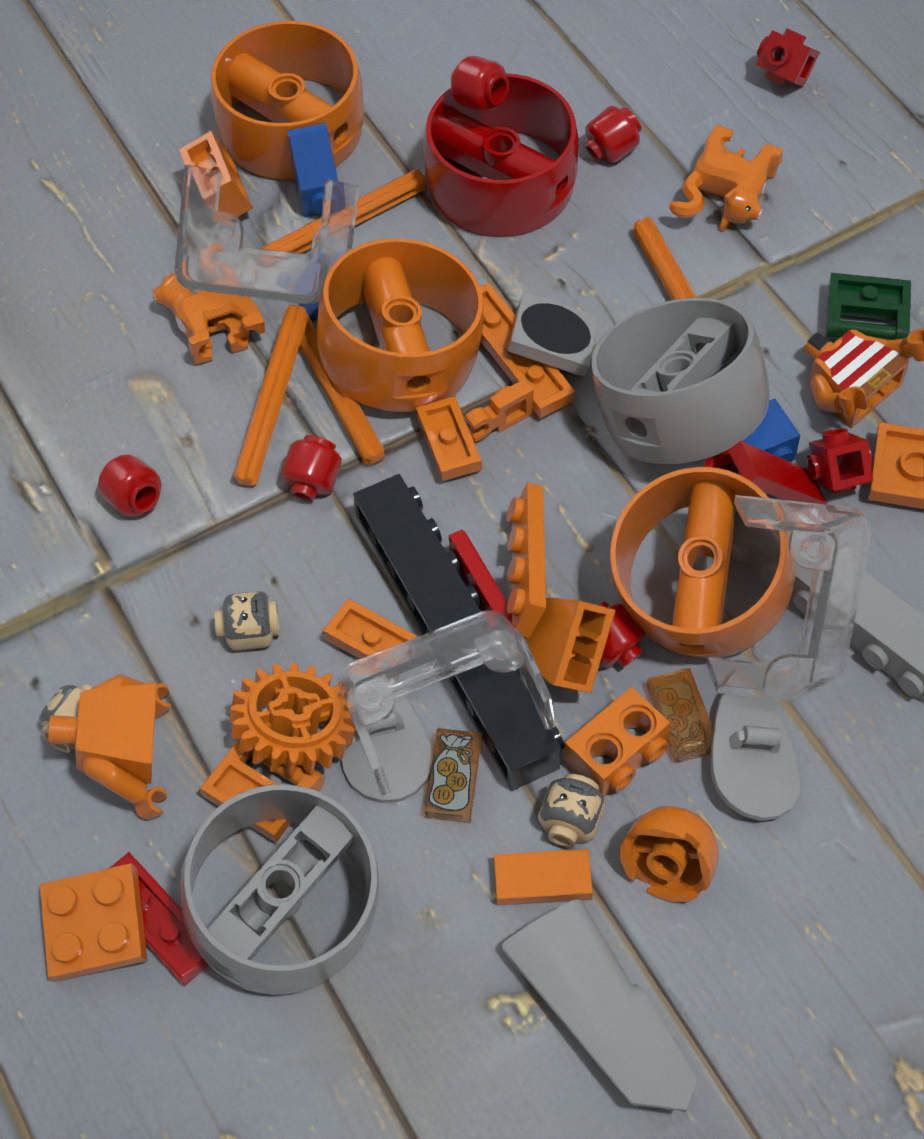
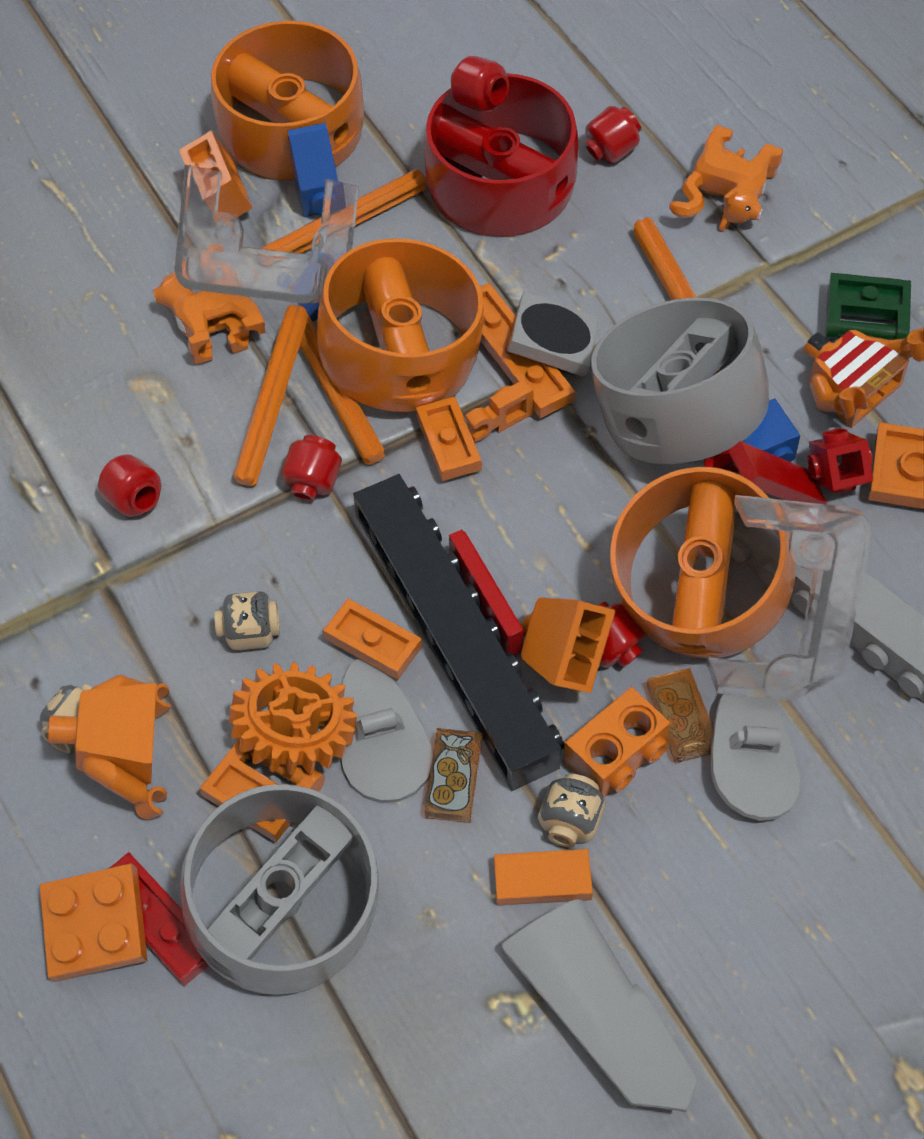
(483, 638): clear windscreen -> none
(527, 565): orange plate -> none
(671, 853): orange cylinder -> none
(786, 57): red brick -> none

